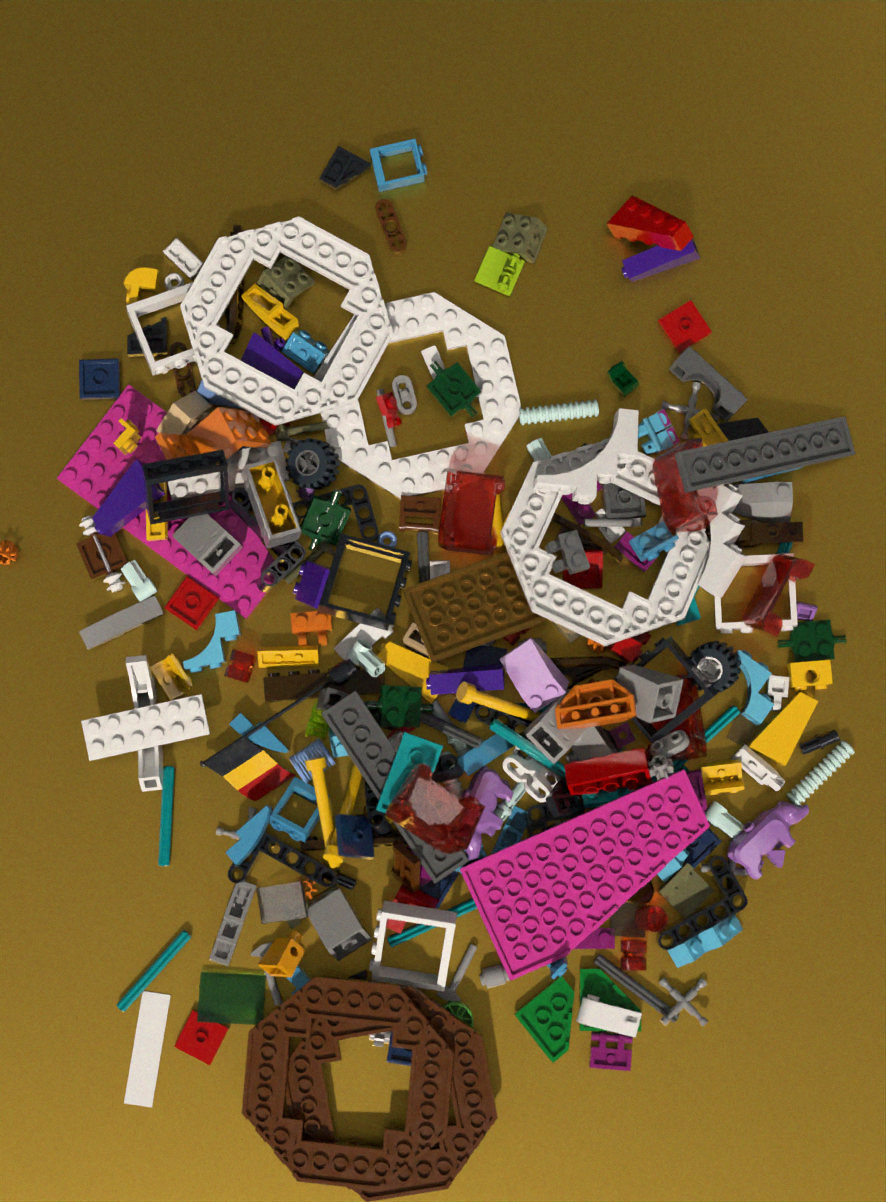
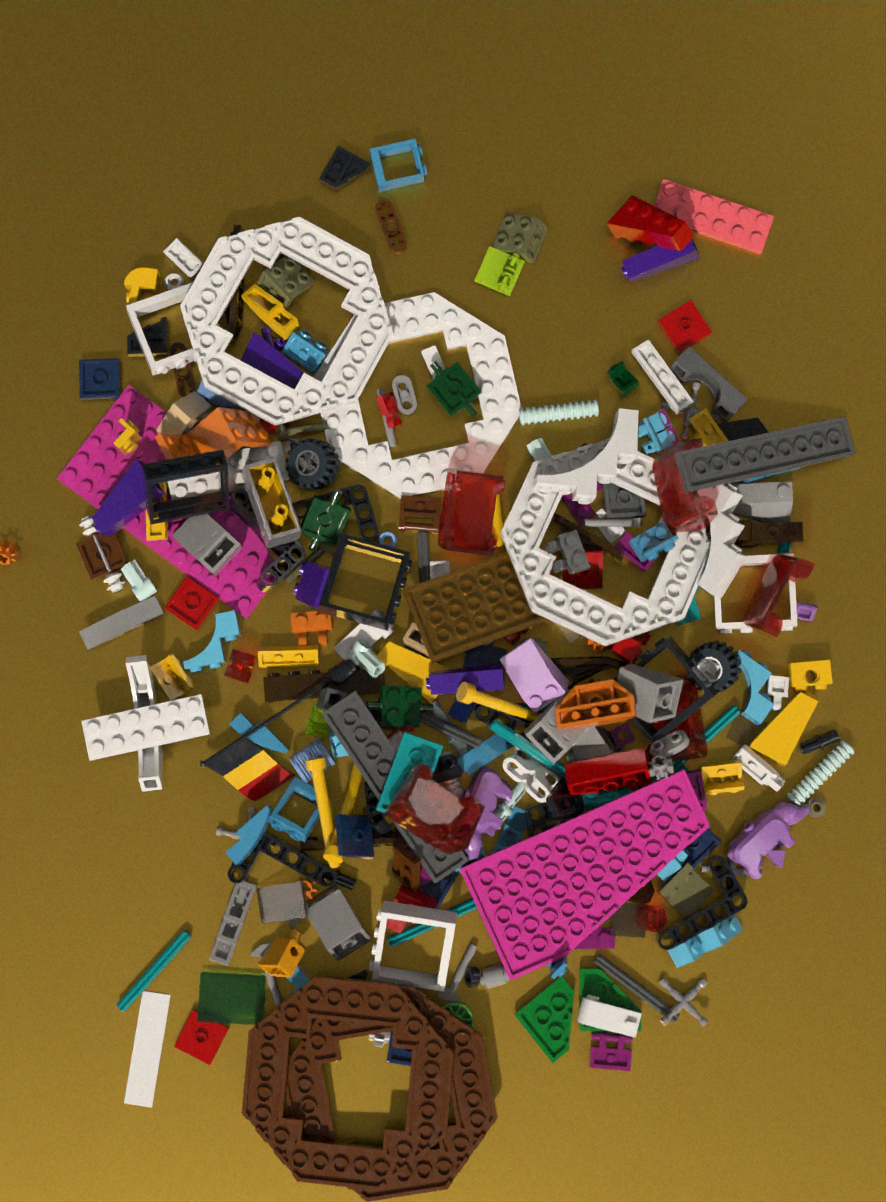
(166, 816): teal axle -> none
(305, 493): medium lavender plate -> none
(472, 977): none -> black tile
(633, 955): clear red wheel -> none
(662, 377): none -> white plate
(715, 216): none -> coral plate
(718, 817): light aqua piece -> none
(812, 641): dark green plate -> none
(822, 805): none -> dark tan plate

